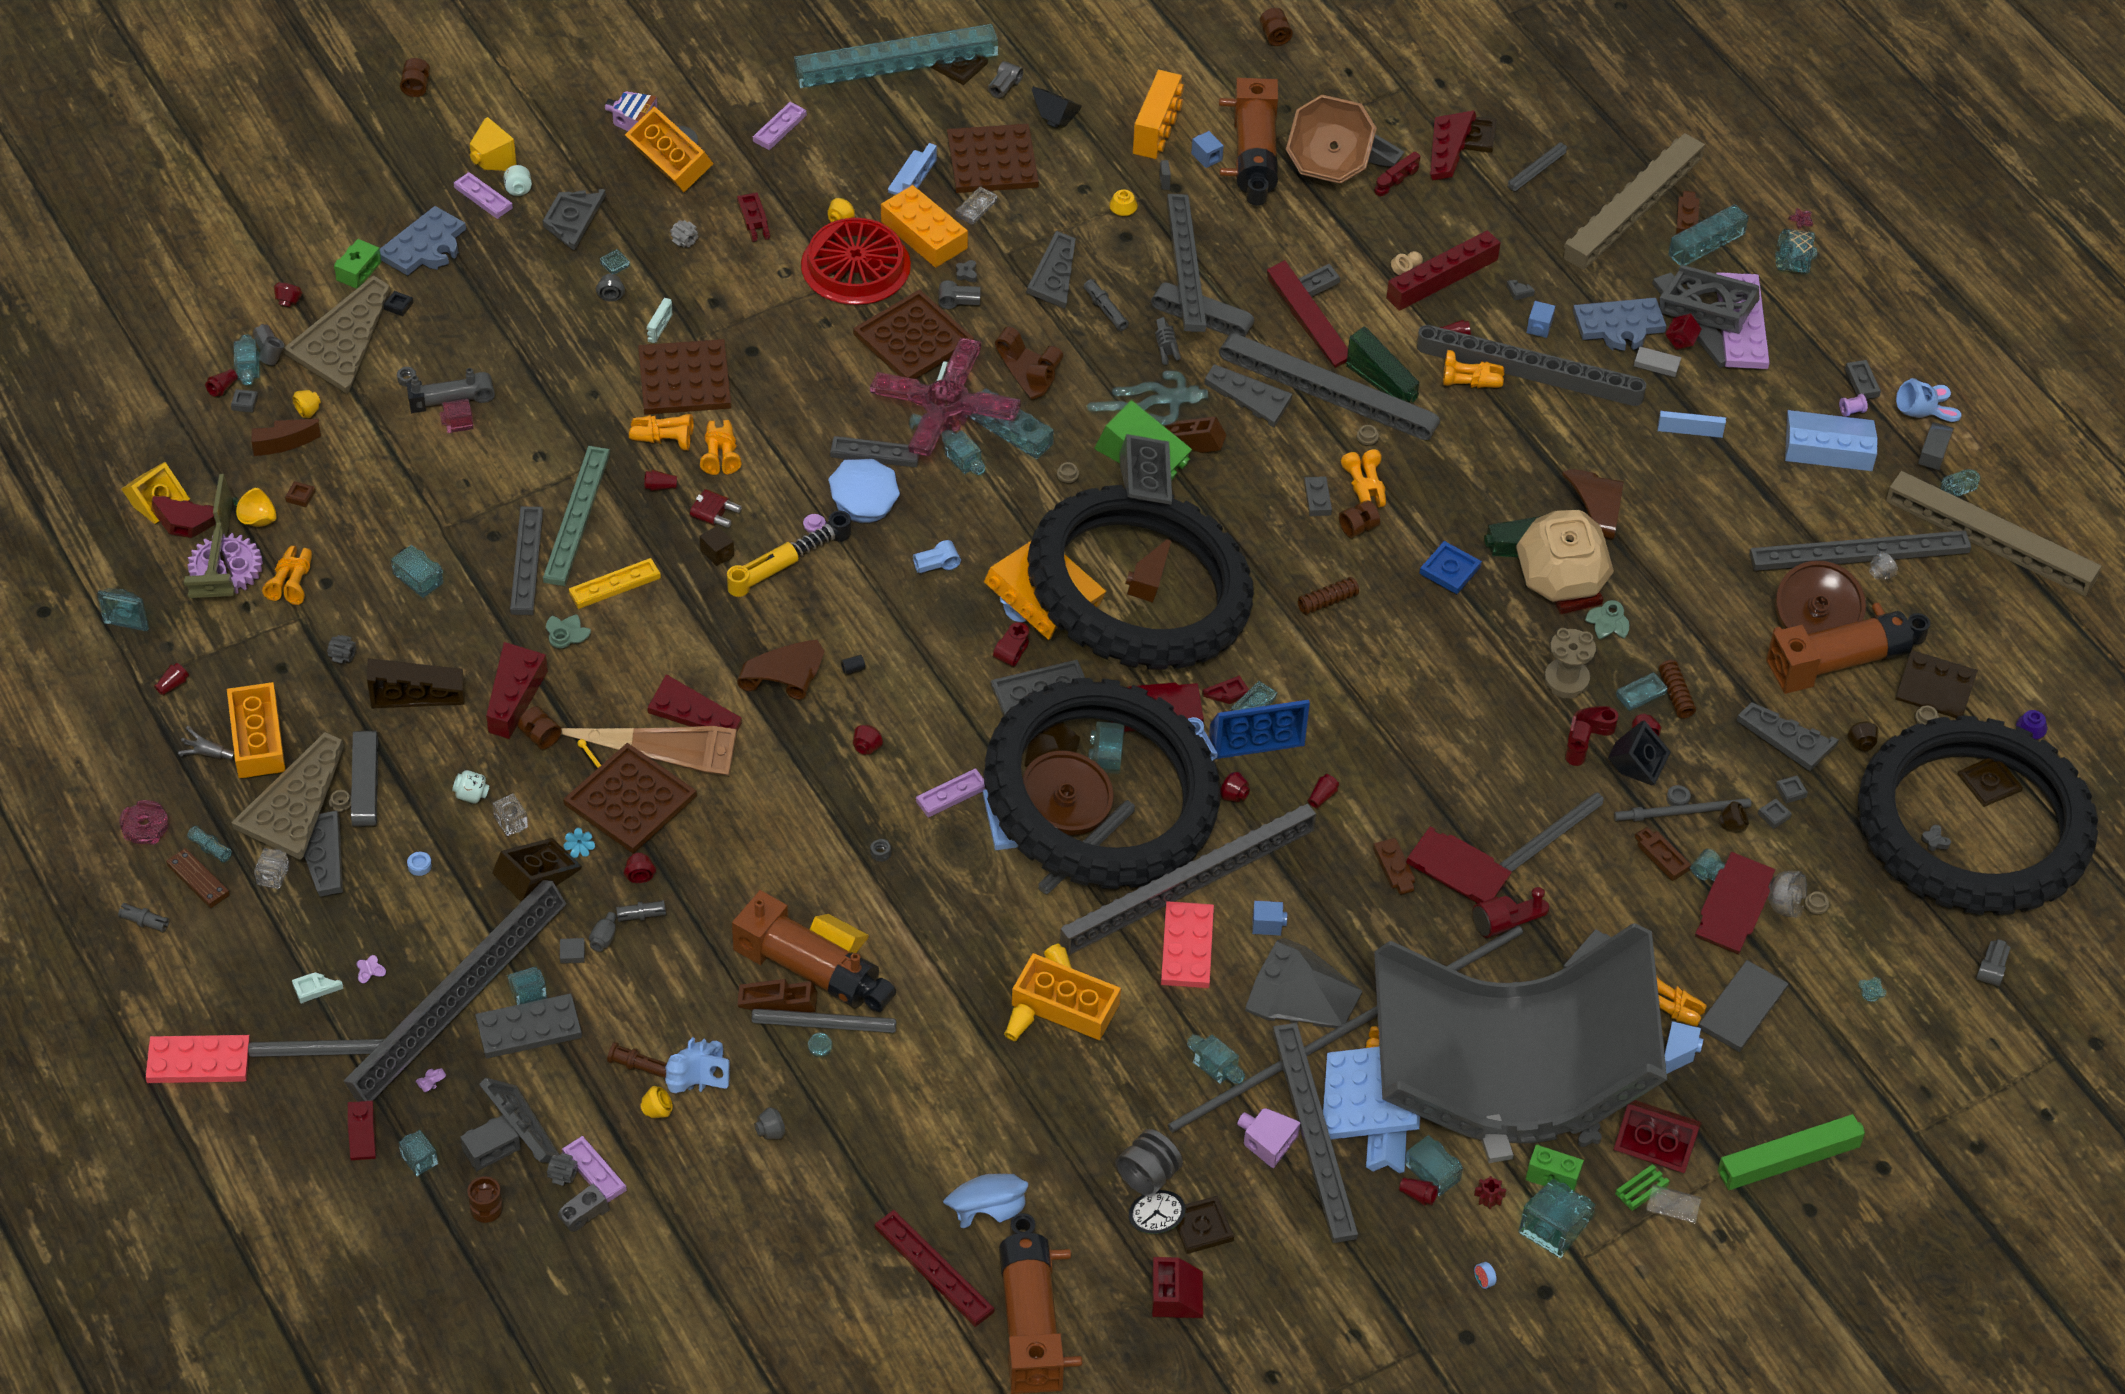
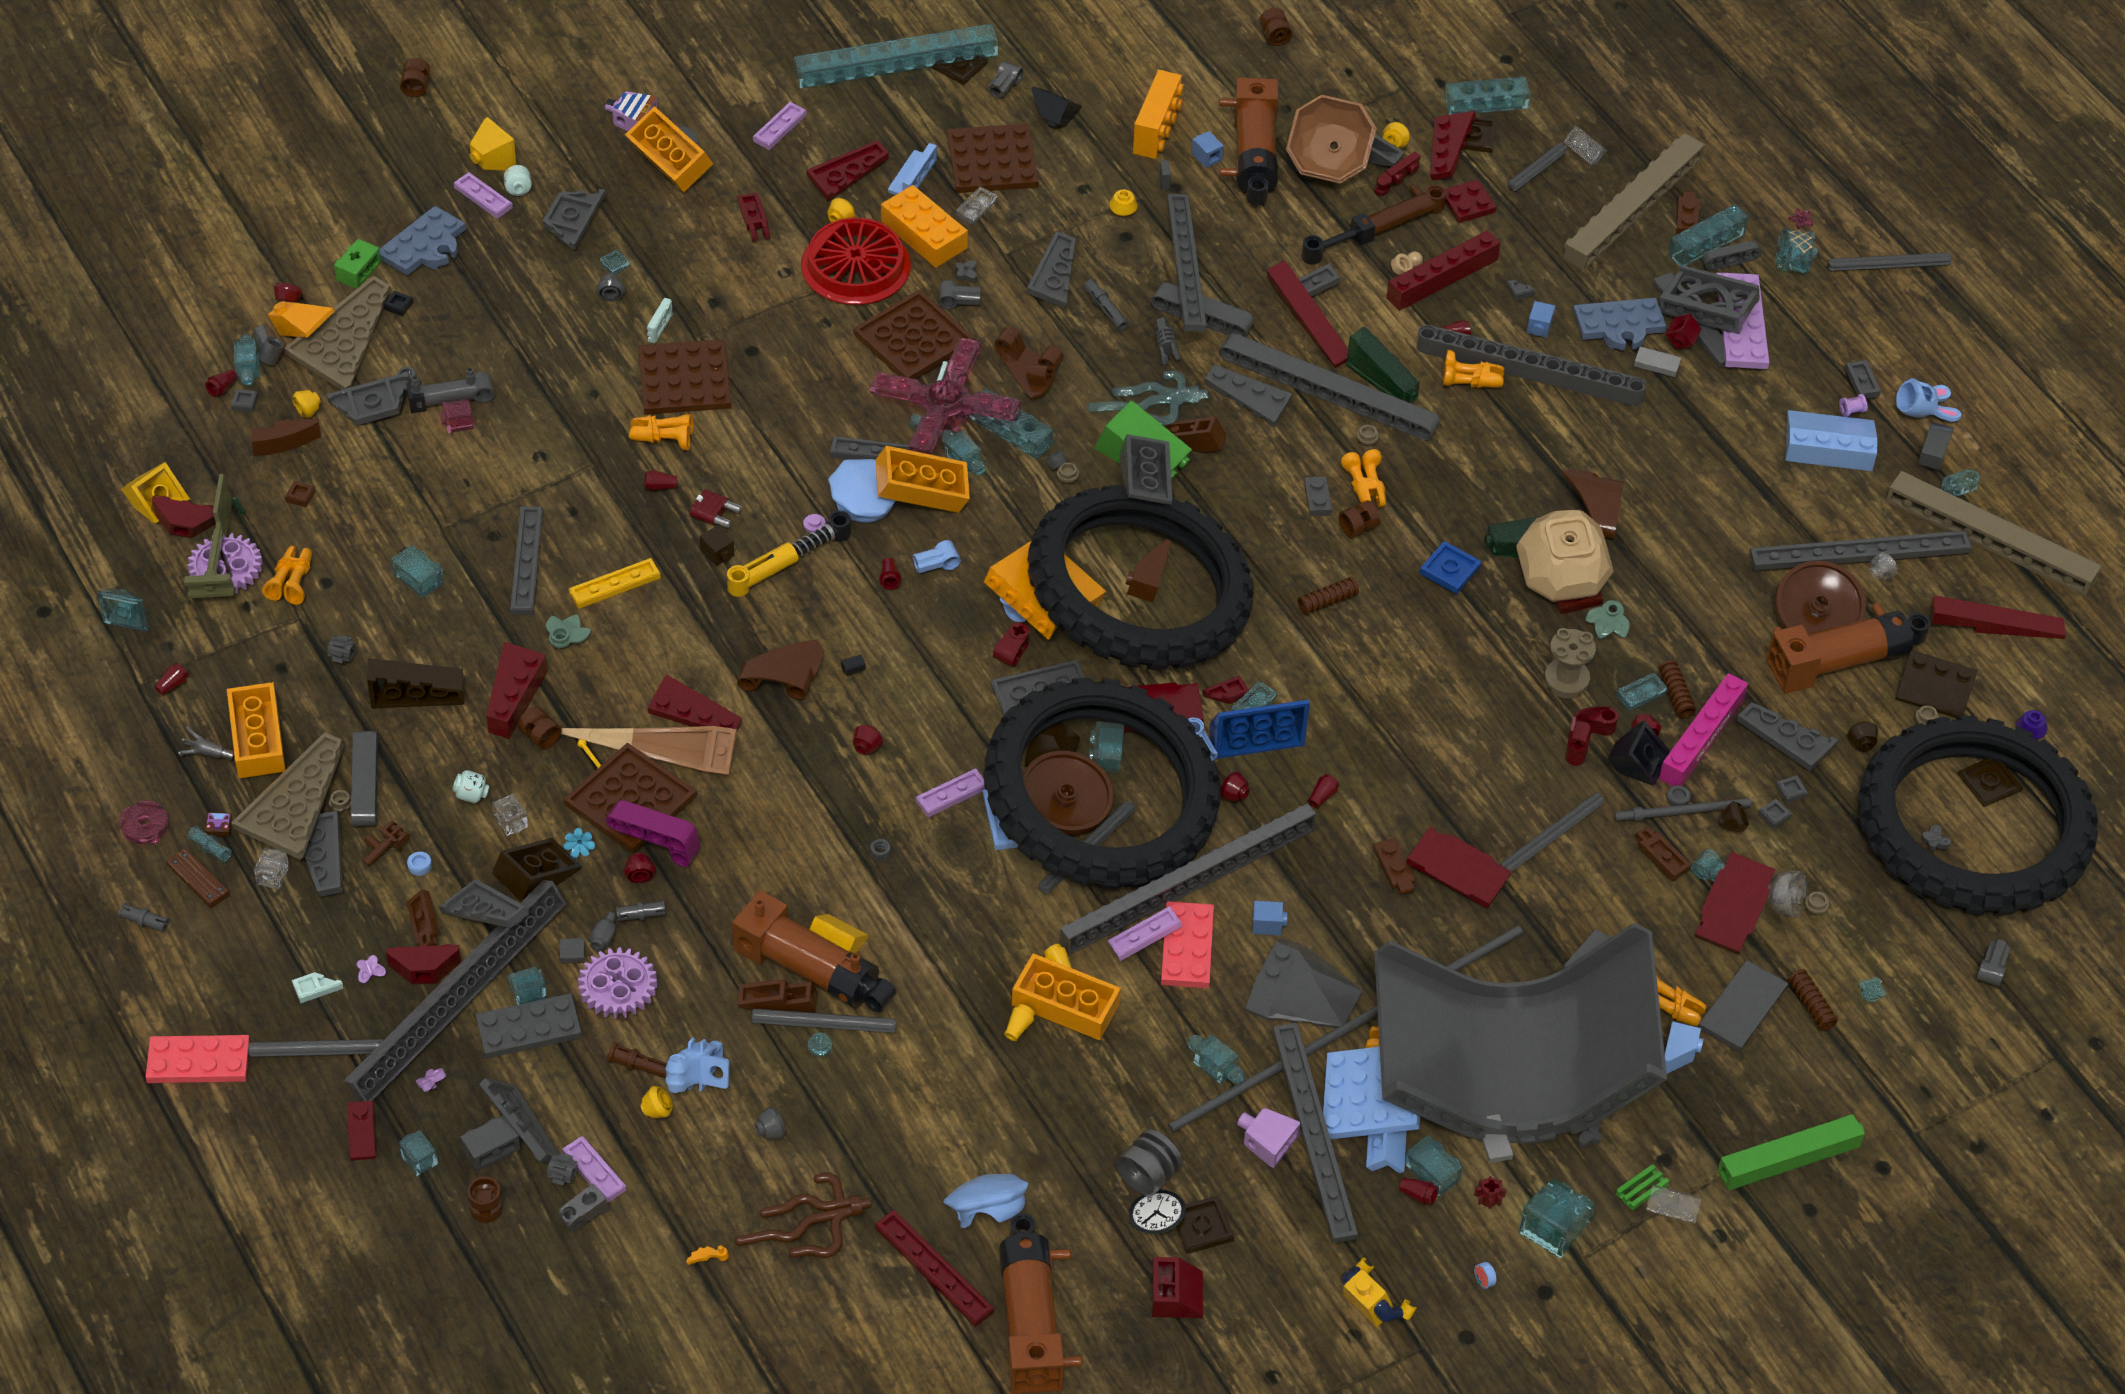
(218, 824): none -> reddish brown tile
(255, 509): yellow helmet -> none
(298, 318): none -> light orange slope
(372, 399): none -> dark grey wing
(392, 836): none -> reddish brown arm
(423, 918): none -> reddish brown hinge
(424, 963): none -> dark red slope
(484, 905): none -> dark grey wing
(576, 516): sand green tile -> none
(617, 983): none -> lavender gear
(657, 828): none -> magenta beam
(684, 233): light grey gear -> none
(704, 1254): none -> light orange piece
(723, 439): light orange piece -> none
(833, 1210): none -> reddish brown plant
(846, 169): none -> dark red wing
(889, 576): none -> dark red cone
(922, 479): none -> light orange brick
(1056, 459): none -> dark grey axle
(1144, 933): none -> lavender tile
(1366, 227): none -> piece
(1371, 1297): none -> torso
(1396, 134): none -> yellow cone
(1469, 201): none -> dark red plate
(1487, 95): none -> clear light blue brick
(1502, 913): dark red piece -> none
(1551, 1164): bright green brick -> none
(1585, 145): none -> clear plate
(1657, 1135): dark red slope -> none
(1691, 424): light blue tile -> none
(1703, 730): none -> dark pink brick
(1719, 259): none -> dark grey beam
(1813, 999): none -> reddish brown piece
(1891, 261): none -> dark grey axle
(1995, 619): none -> dark red slope

